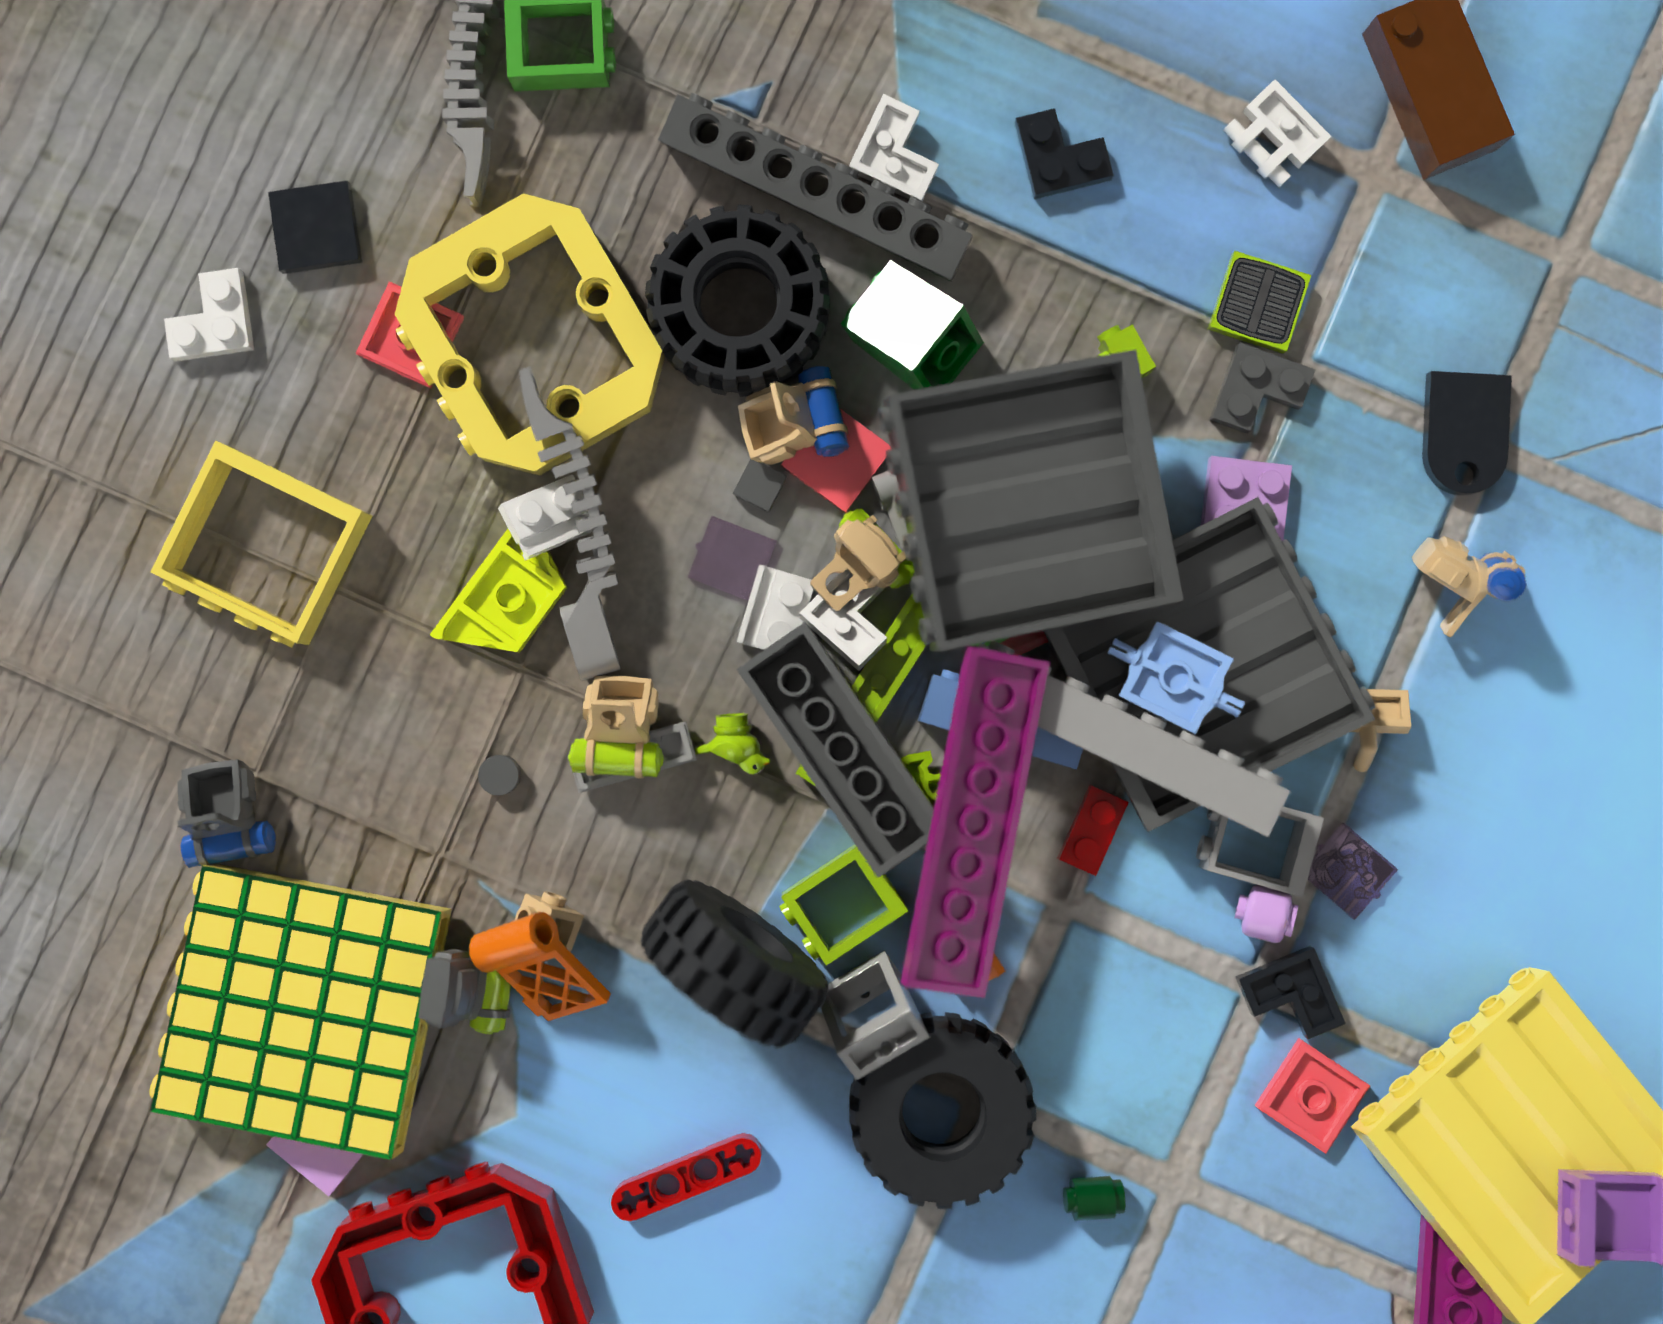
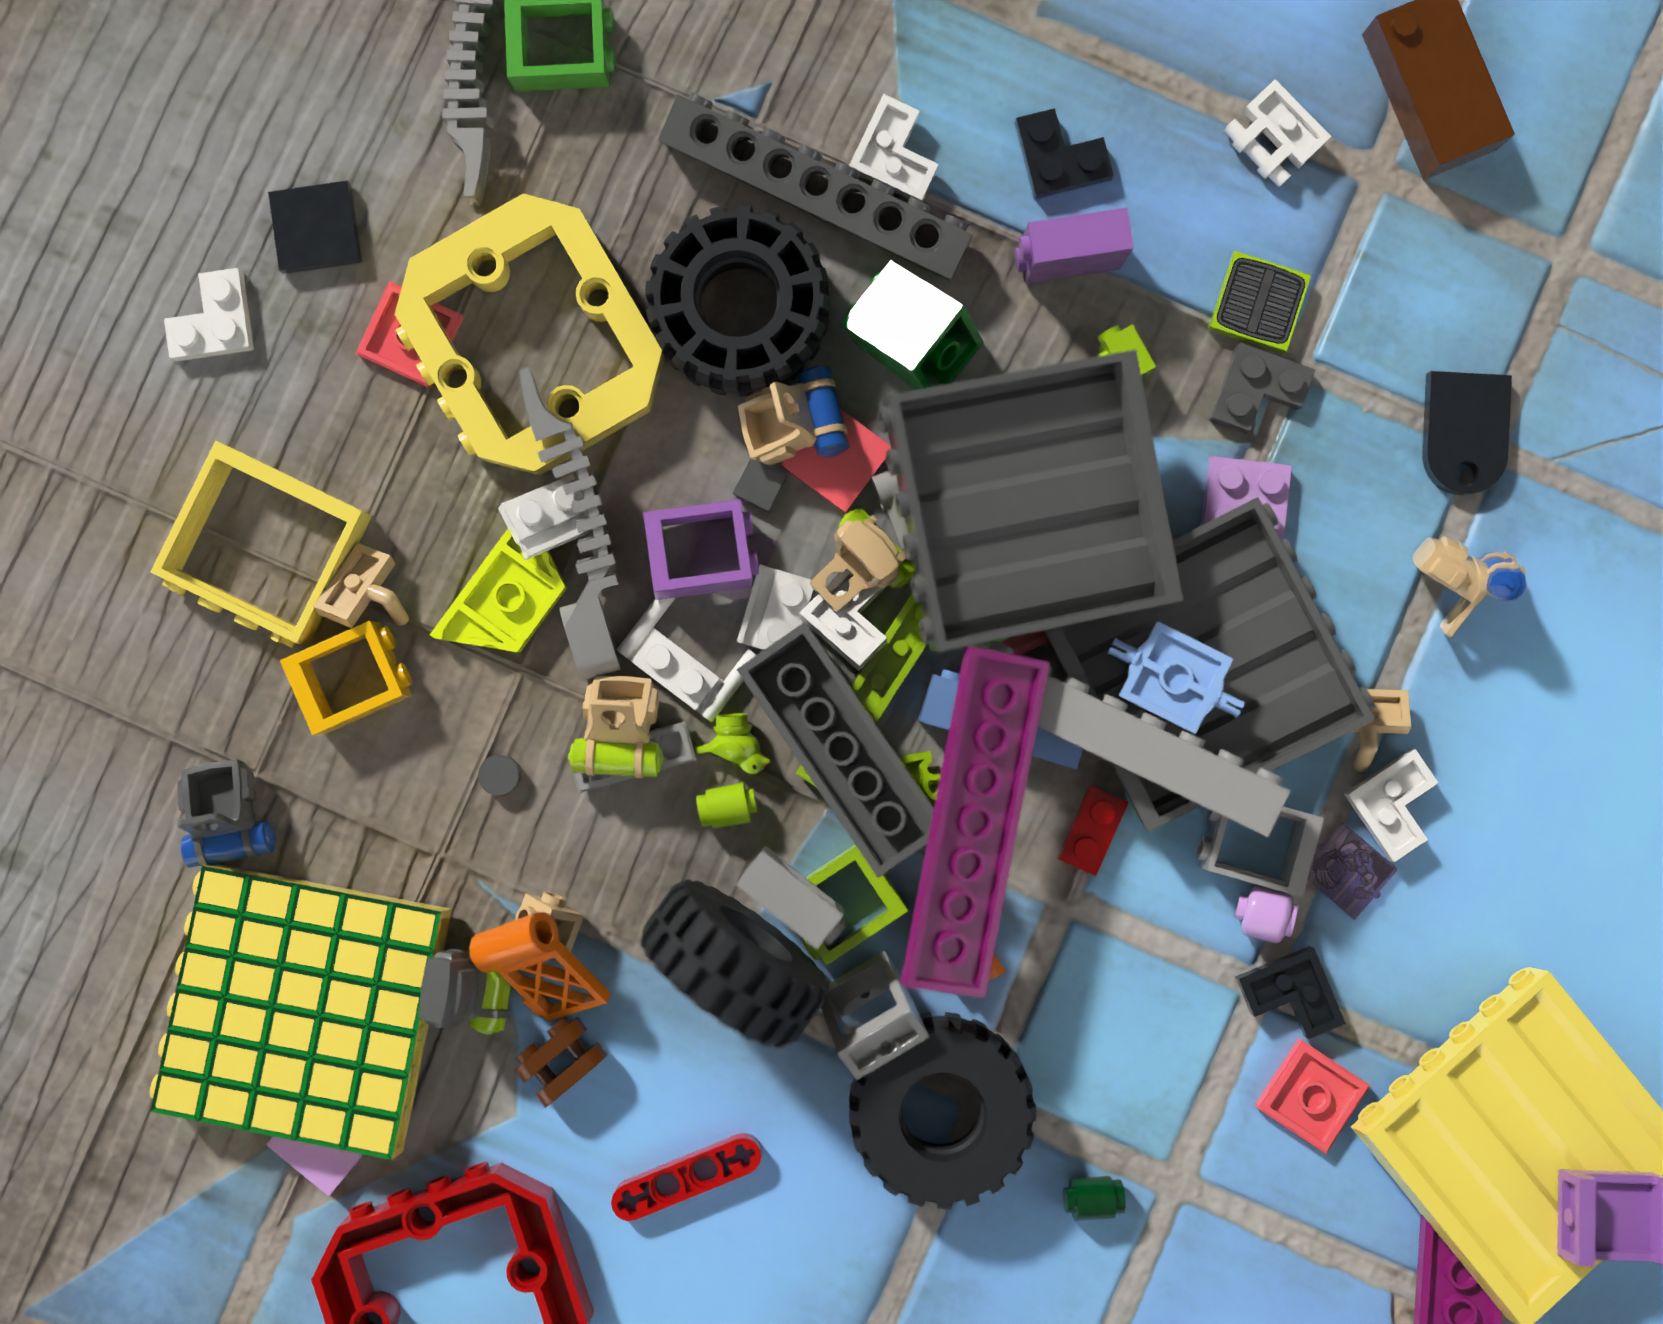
(311, 696): none -> yellow window
(356, 585): none -> tan plate
(563, 1036): none -> reddish brown brick
(676, 668): none -> white plate
(702, 584): none -> medium lavender window
(726, 806): none -> lime brick
(792, 898): none -> light grey window
(1074, 245): none -> medium lavender brick
(1382, 803): none -> white plate

